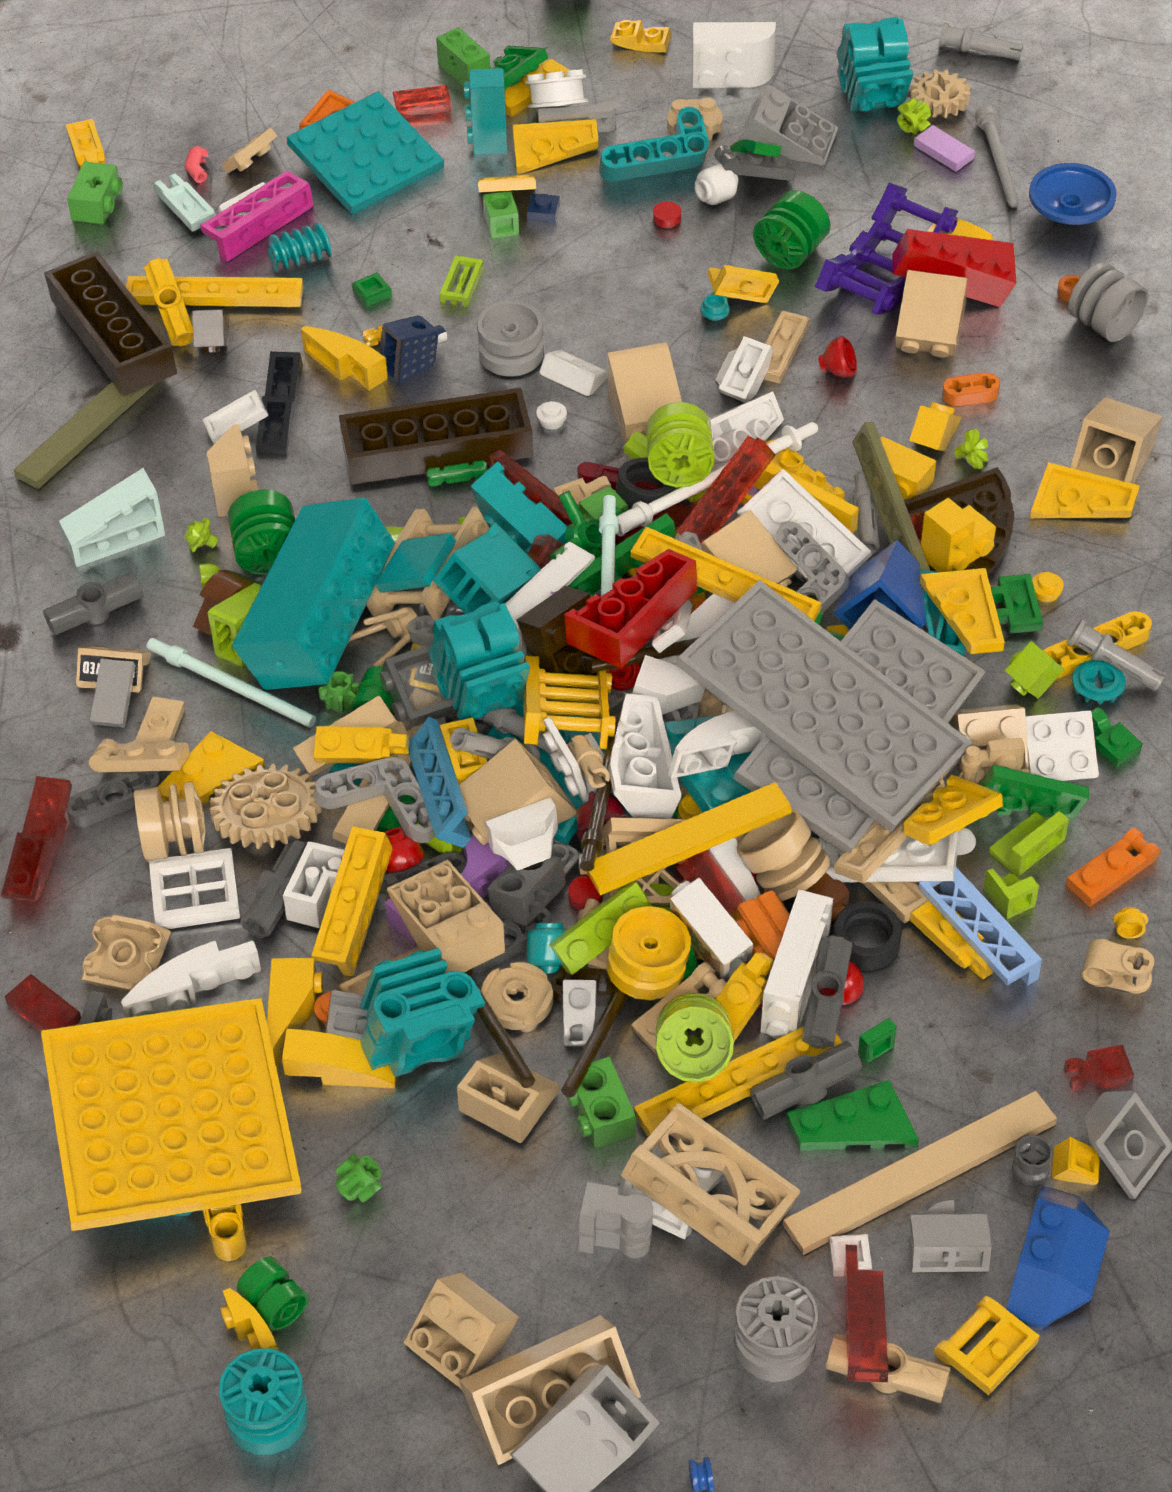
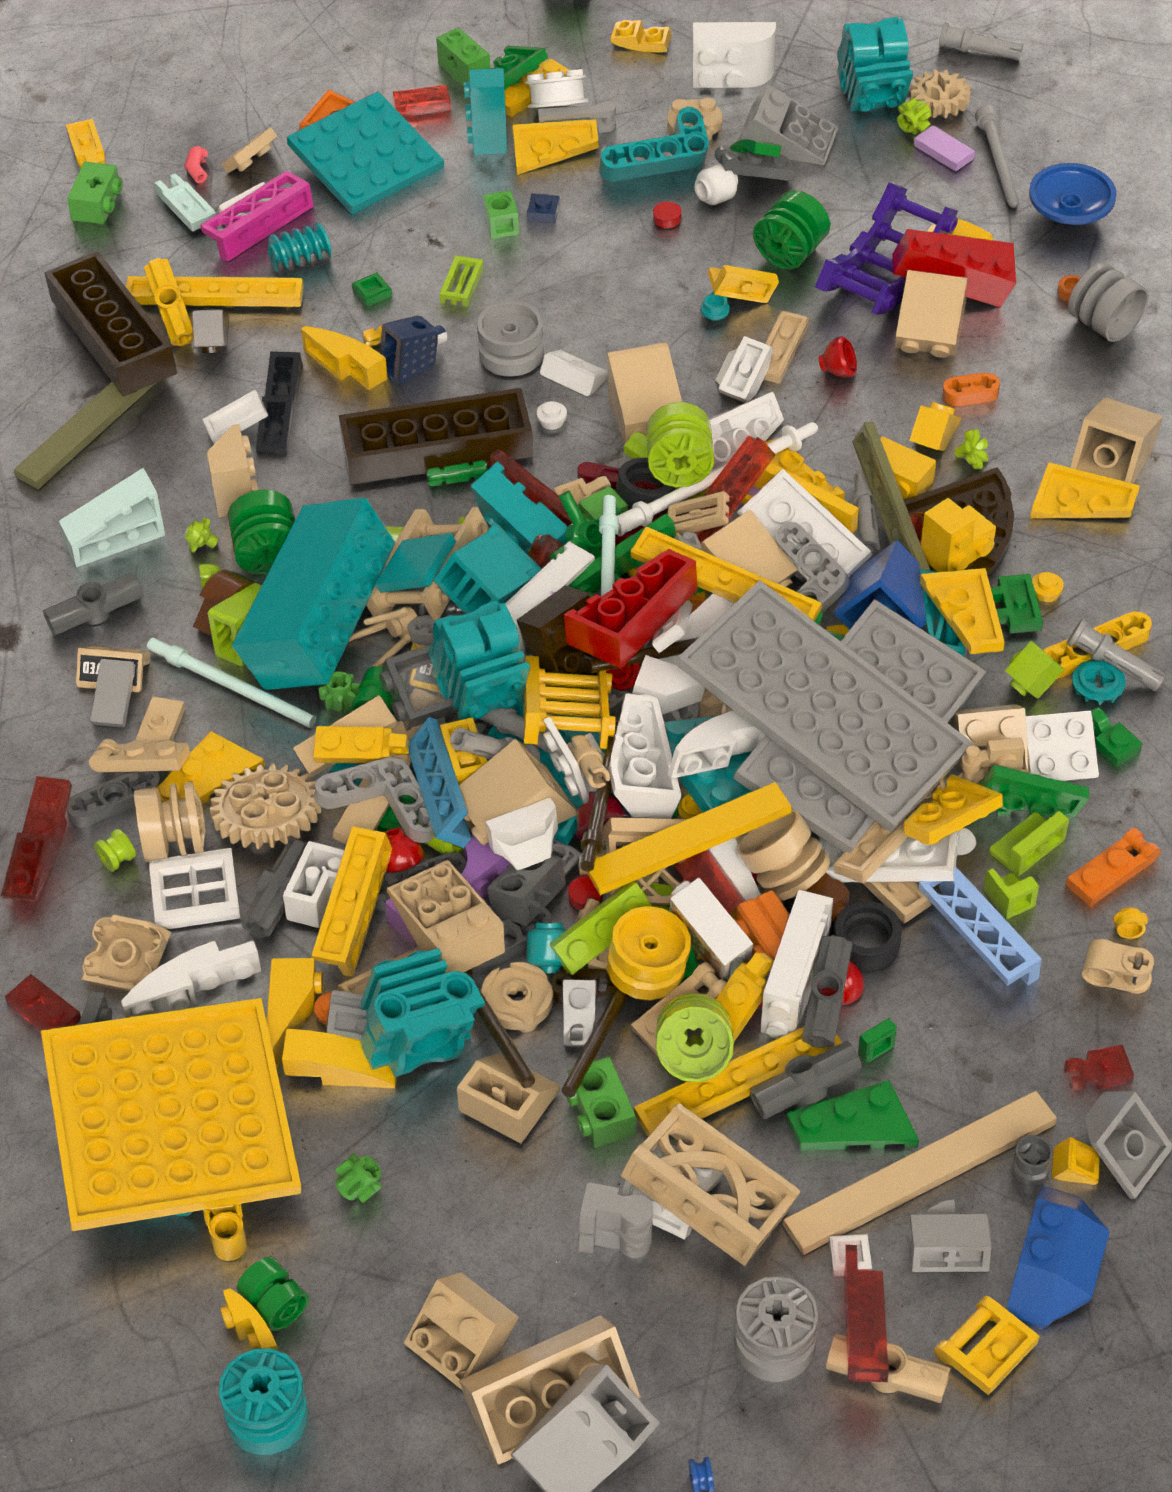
(114, 850): none -> lime wheel
(506, 183): yellow tile -> none
(700, 519): none -> tan tile
(947, 938): yellow hinge -> none

